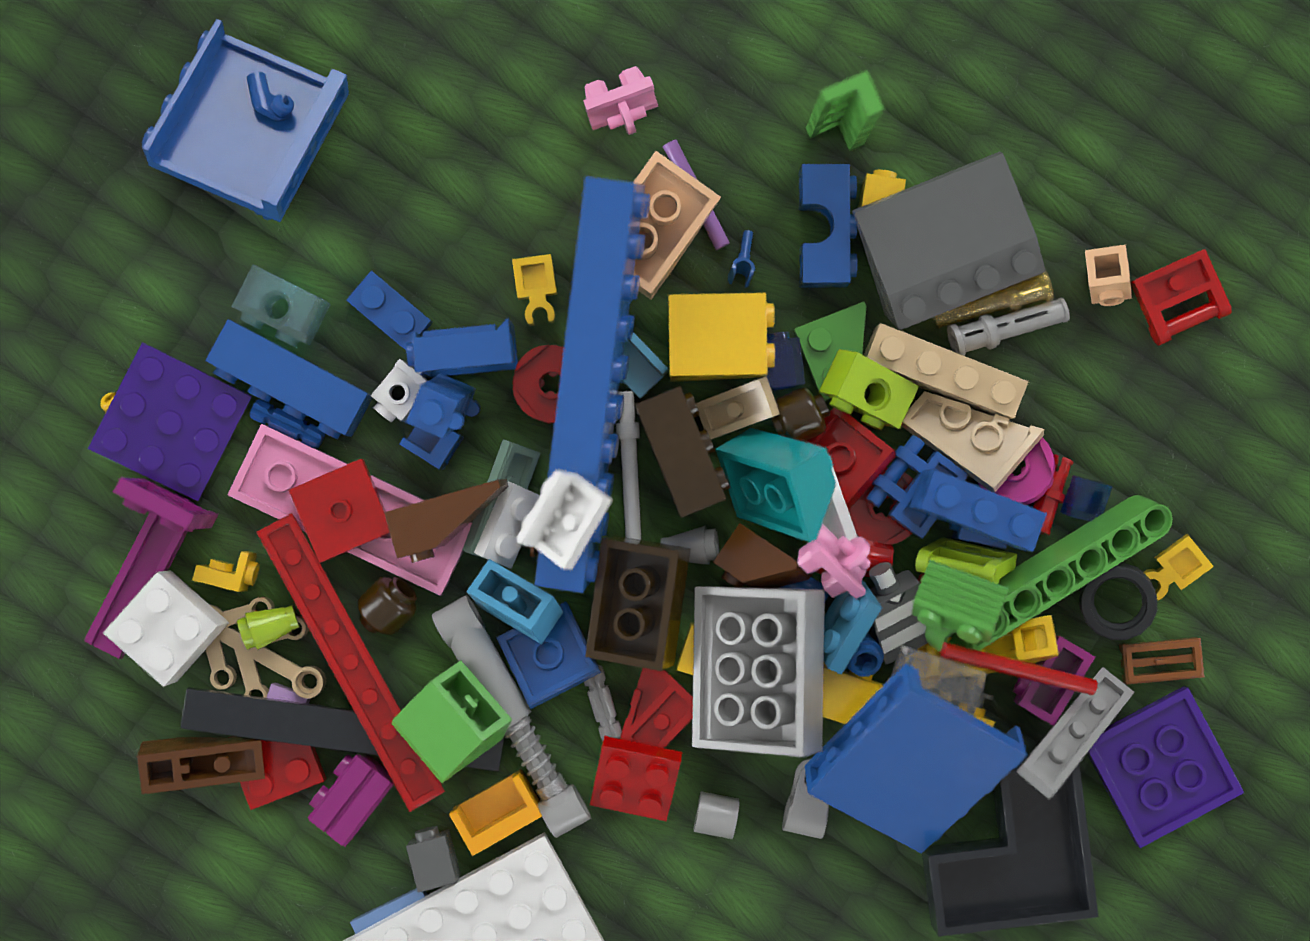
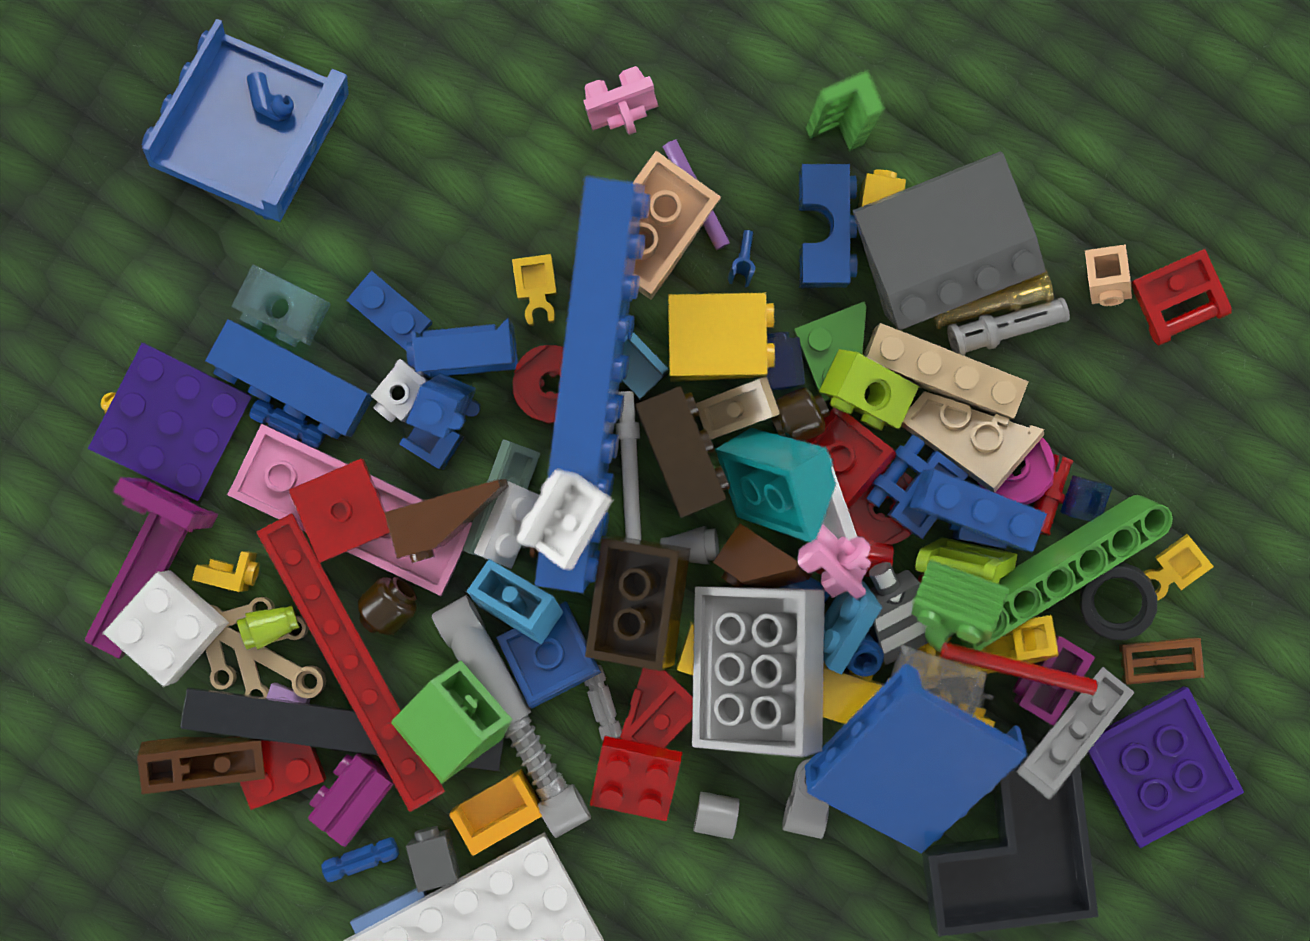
(360, 859): none -> blue axle

